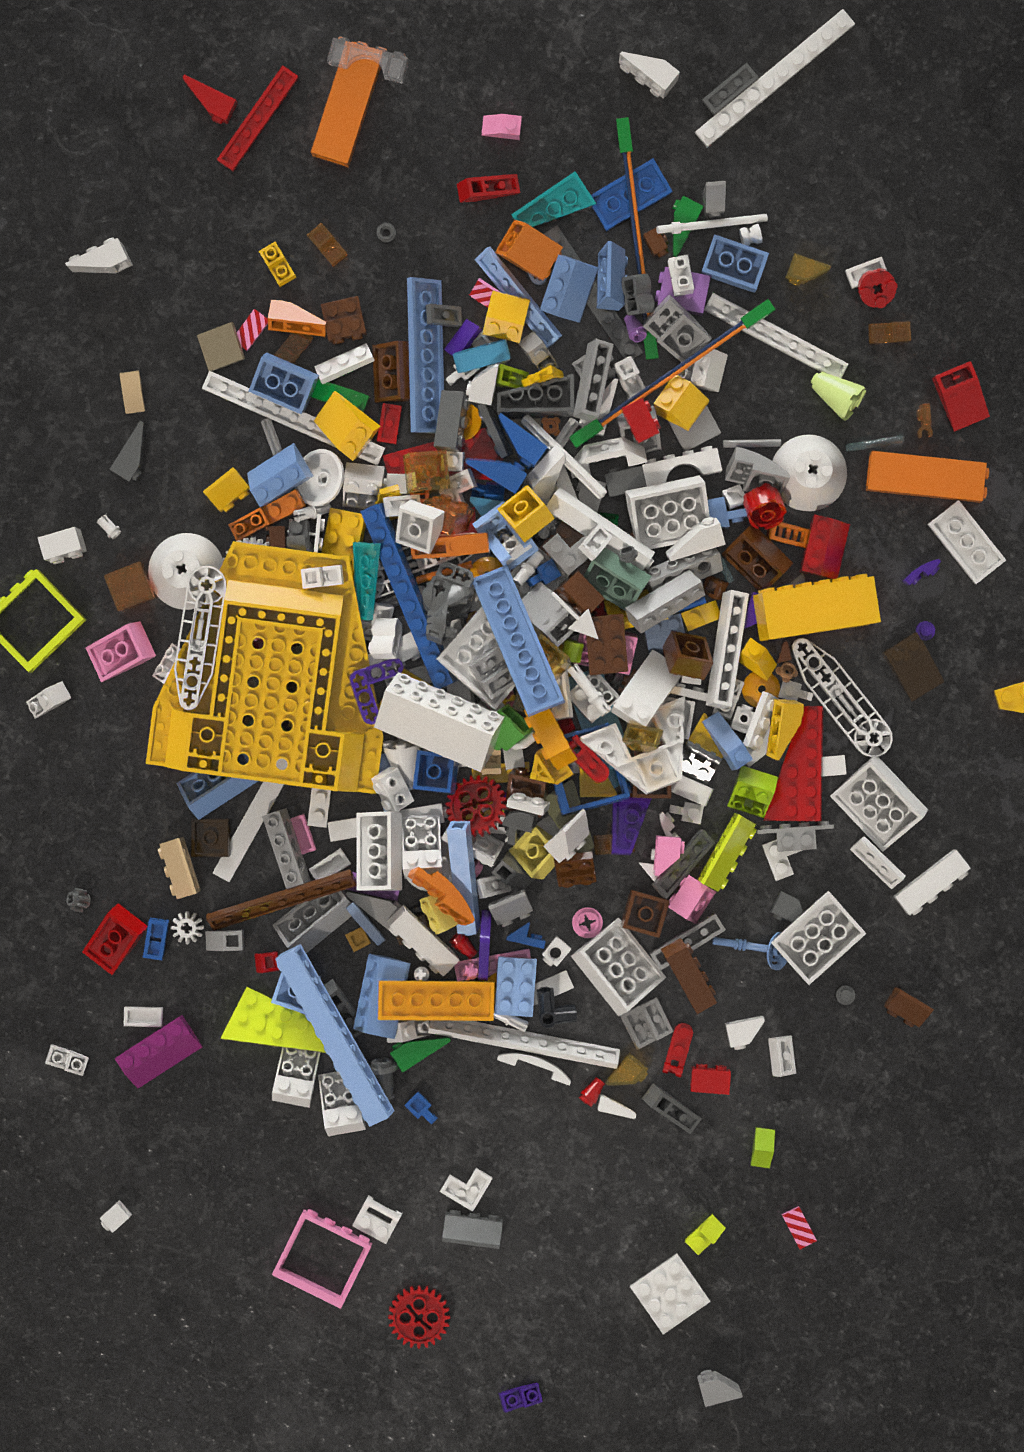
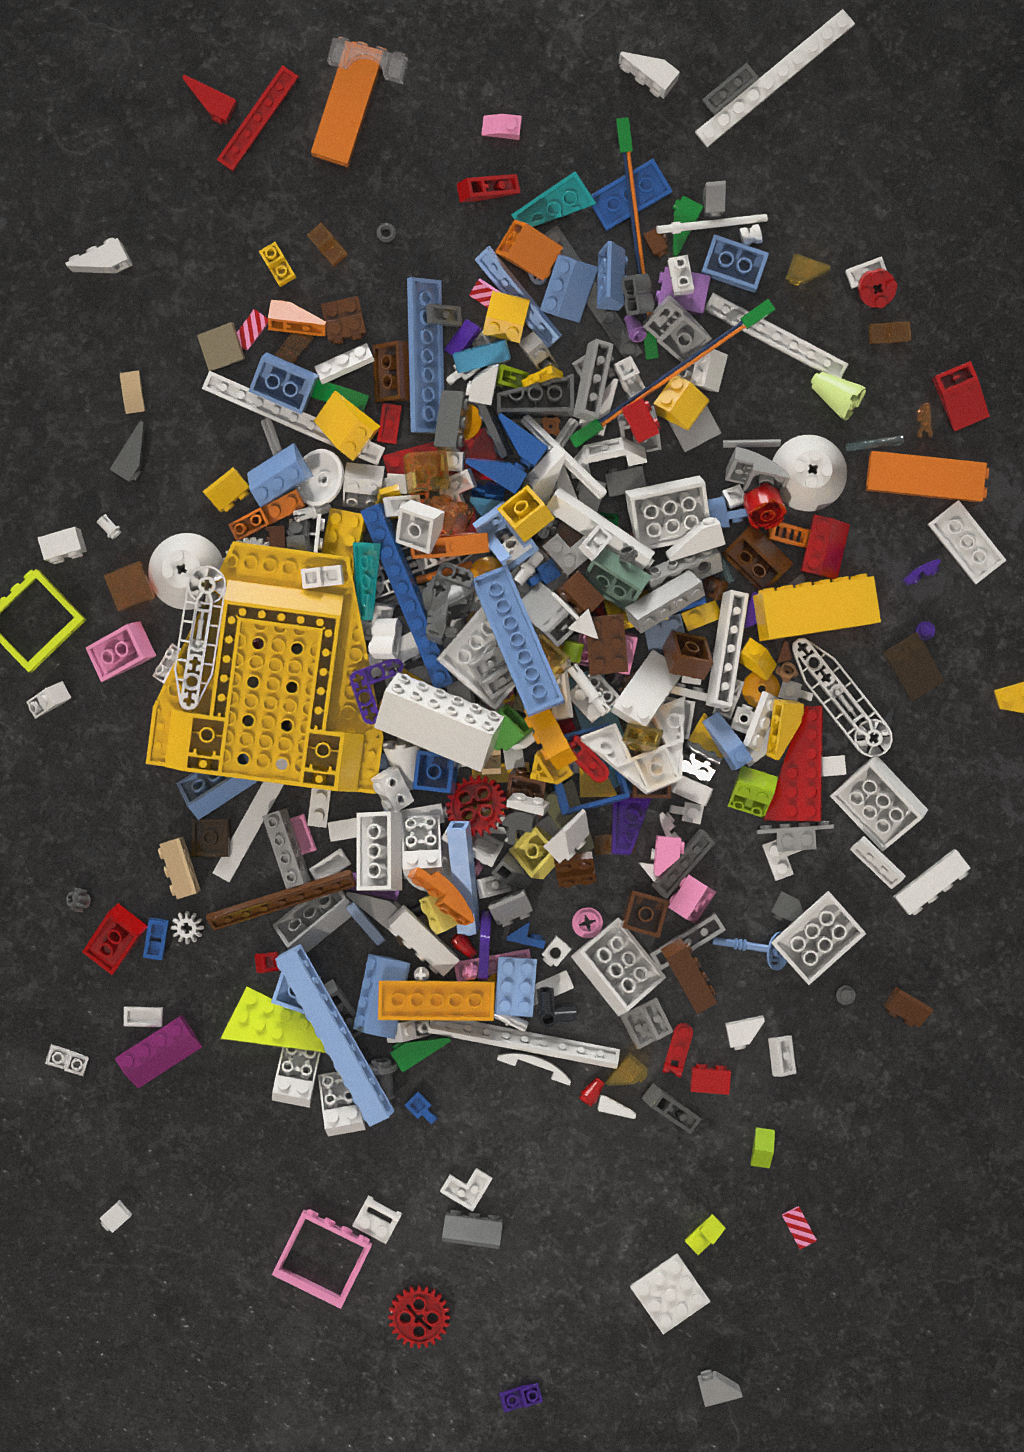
(225, 940): light grey slope -> none
(358, 939): pearl gold plate -> none
(706, 462): white arch -> none
(726, 852): neon yellow slope -> none

